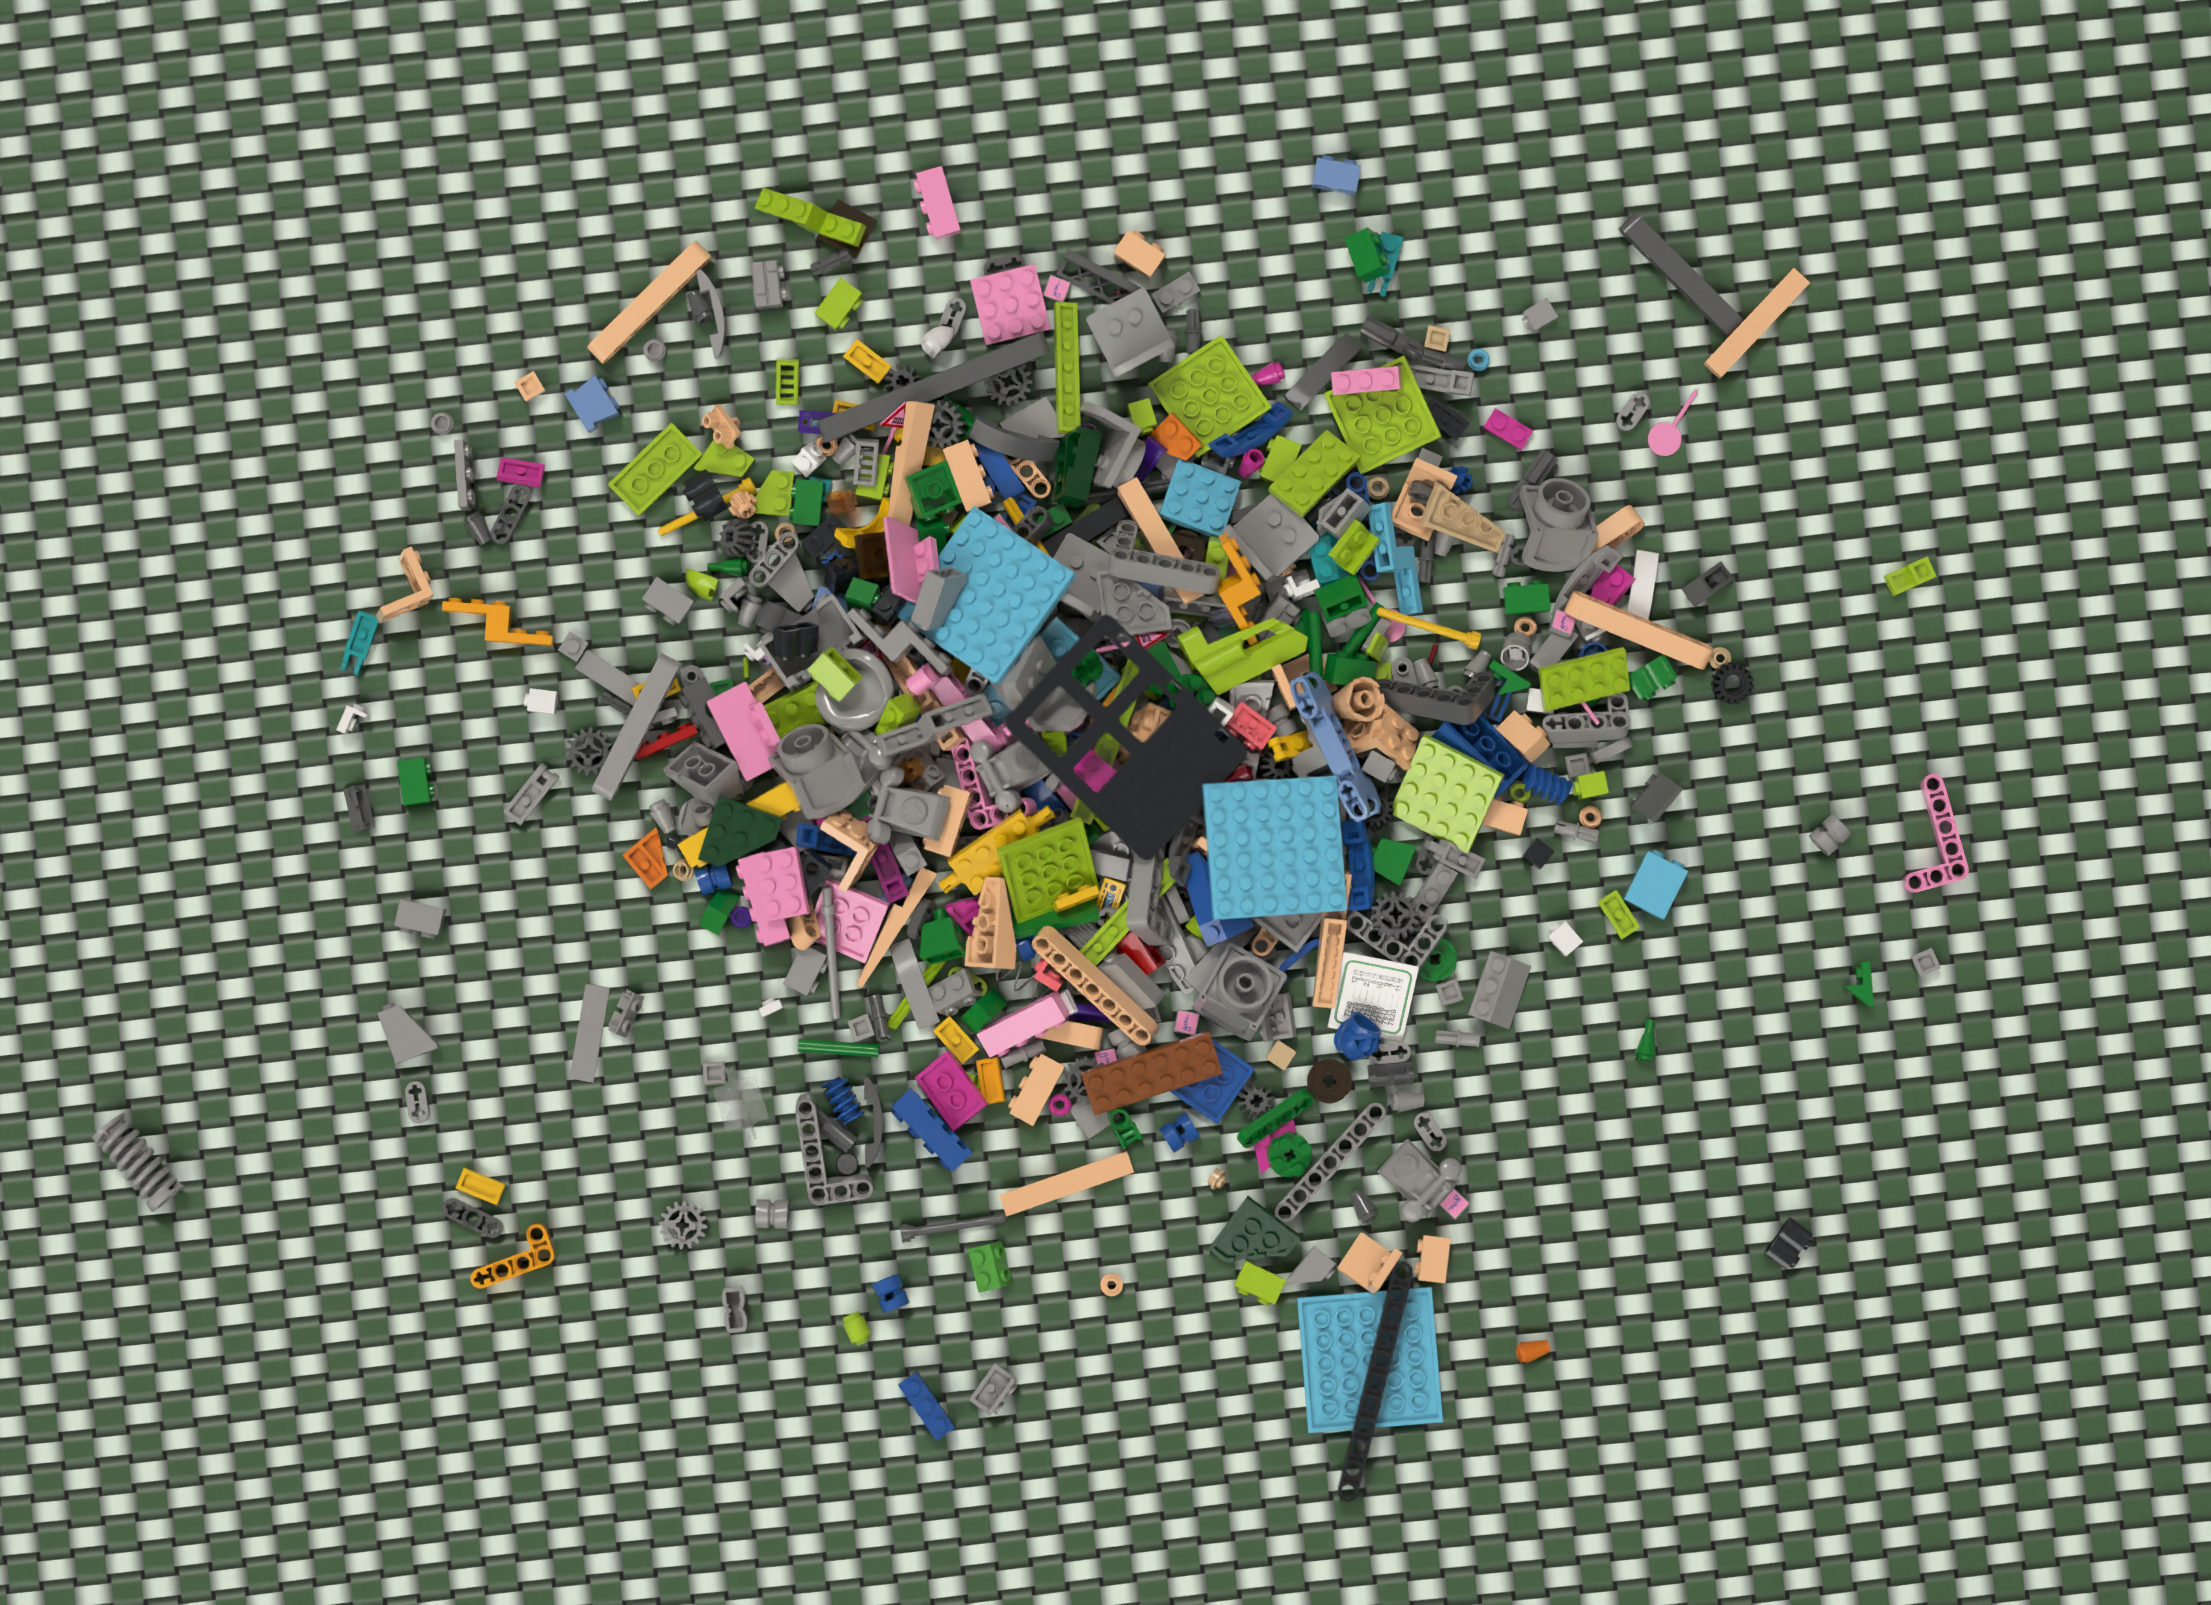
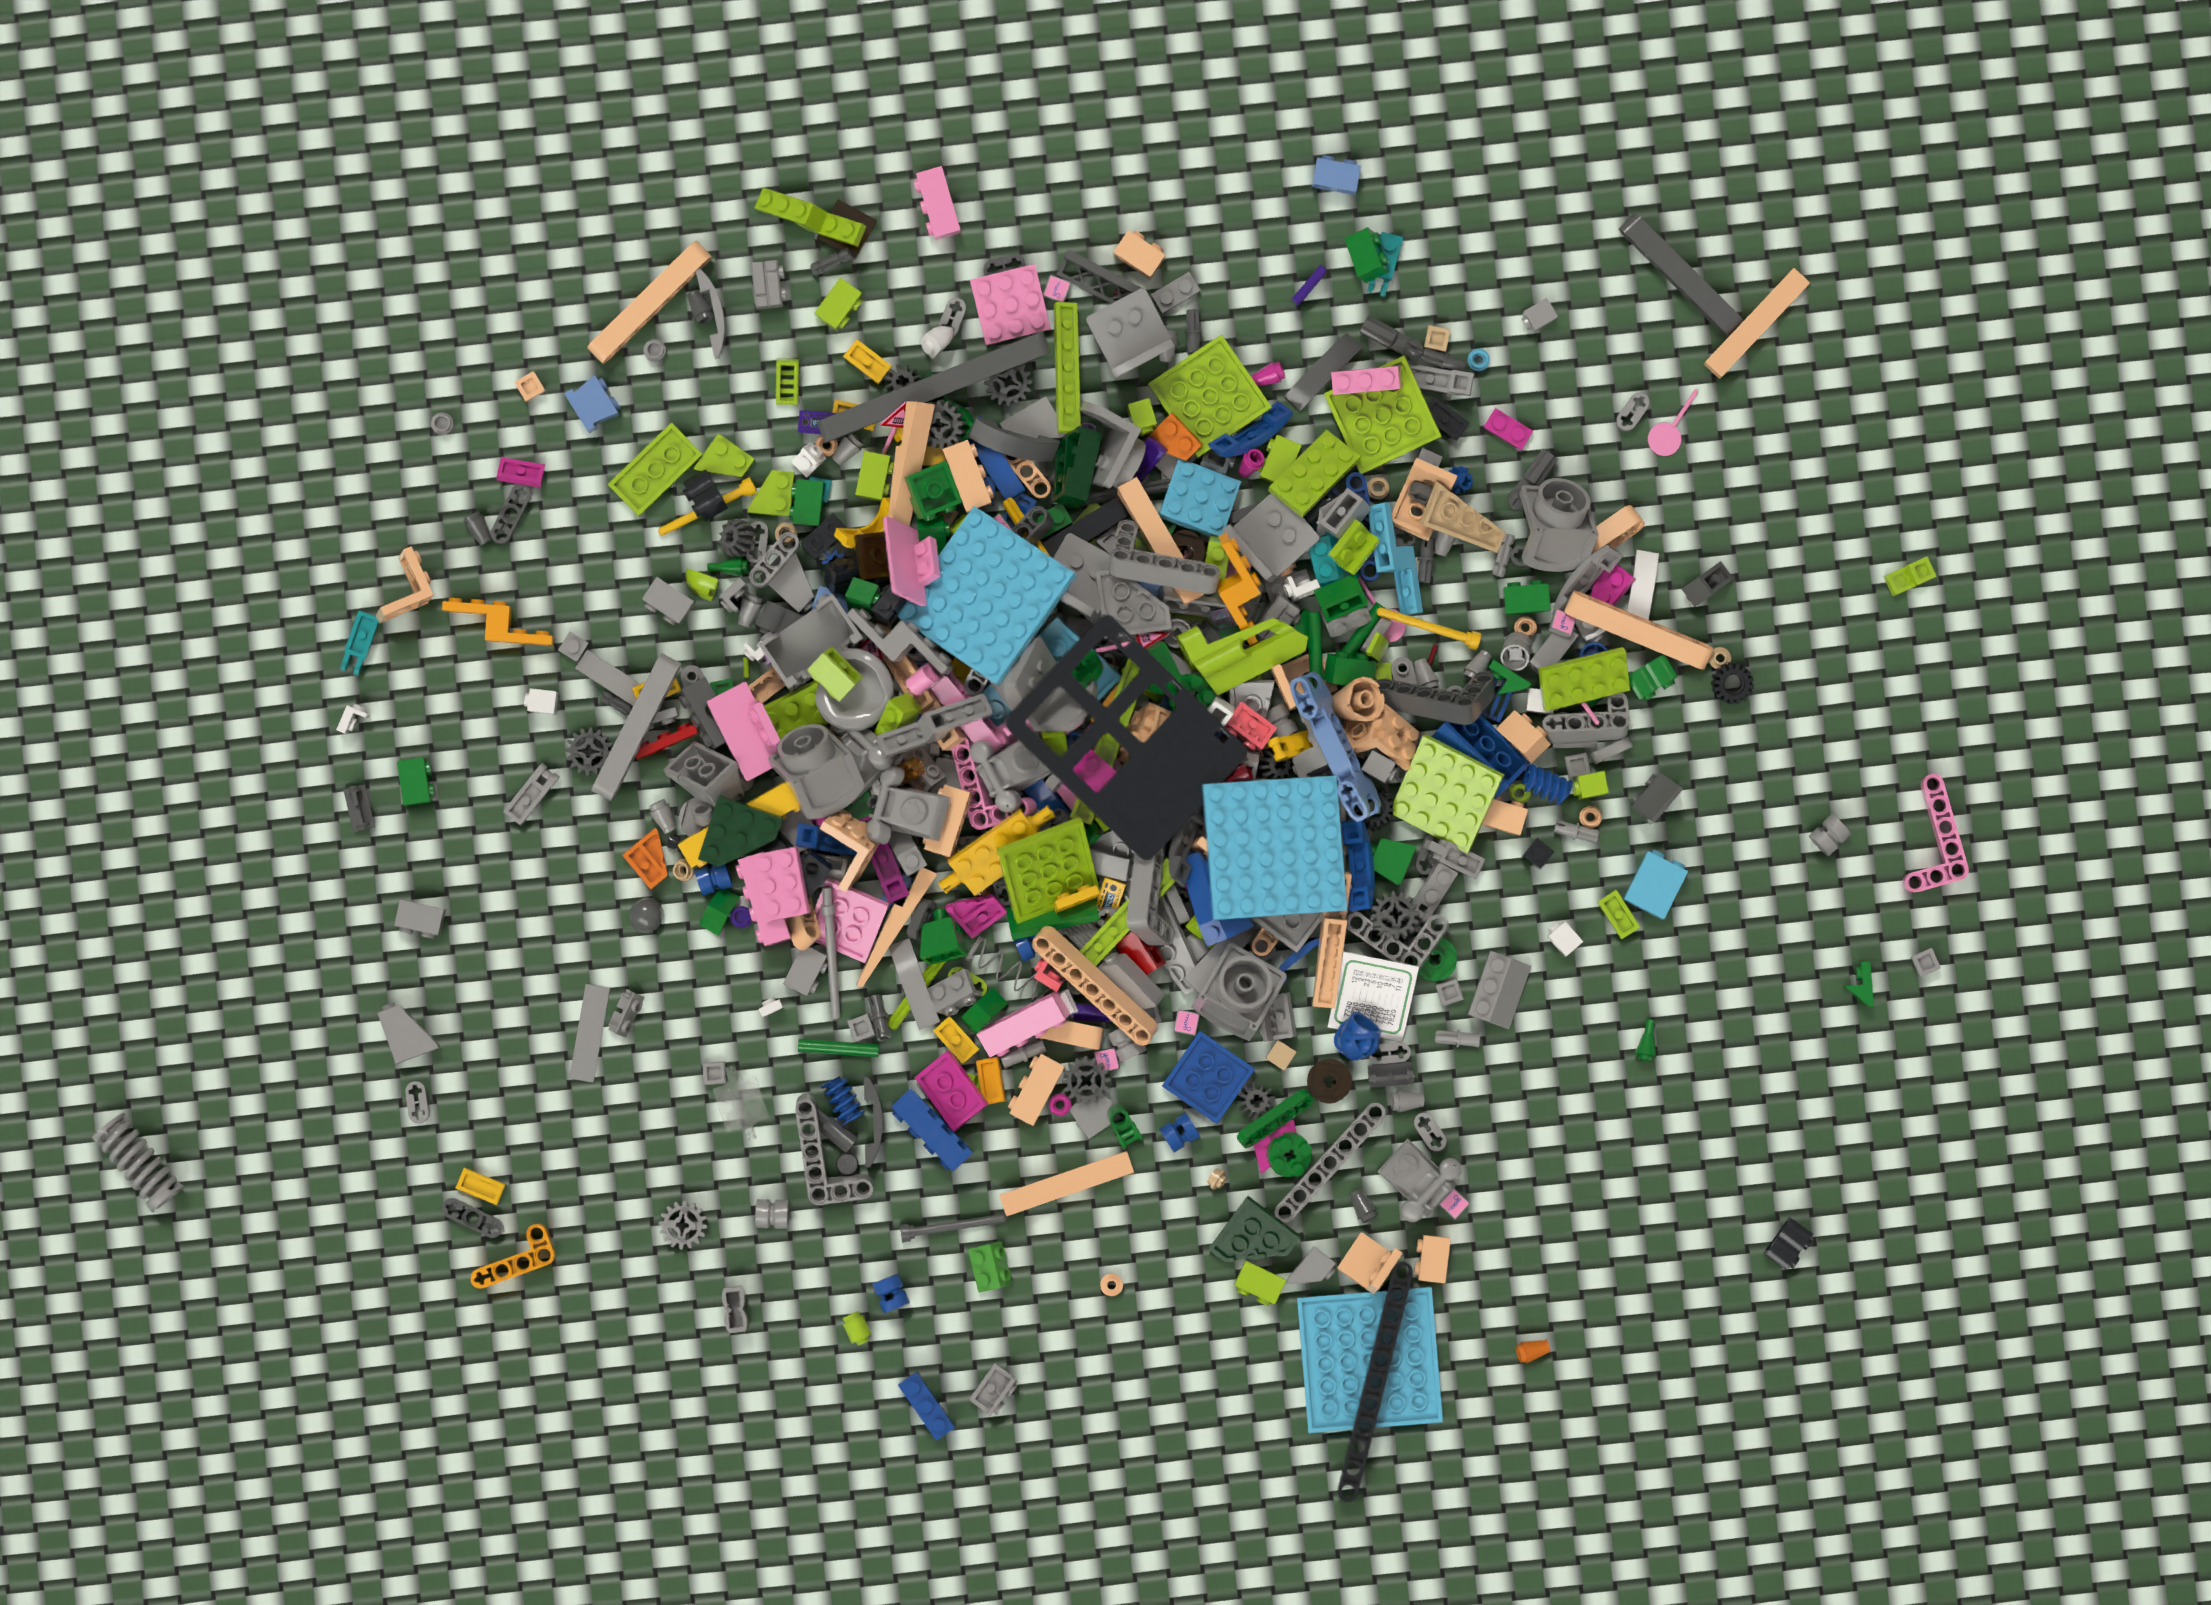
(464, 475): light grey plate -> none
(646, 915): none -> dark grey hair
(724, 427): light nougat hips -> none
(742, 505): light nougat gear -> none
(795, 640): black brick -> none
(841, 501): clear orange bracket -> none
(868, 443): light grey slope -> none
(937, 597): light grey slope -> none
(993, 934): light nougat wedge -> none
(1151, 1073): dark orange plate -> none
(1309, 285): none -> dark purple tile

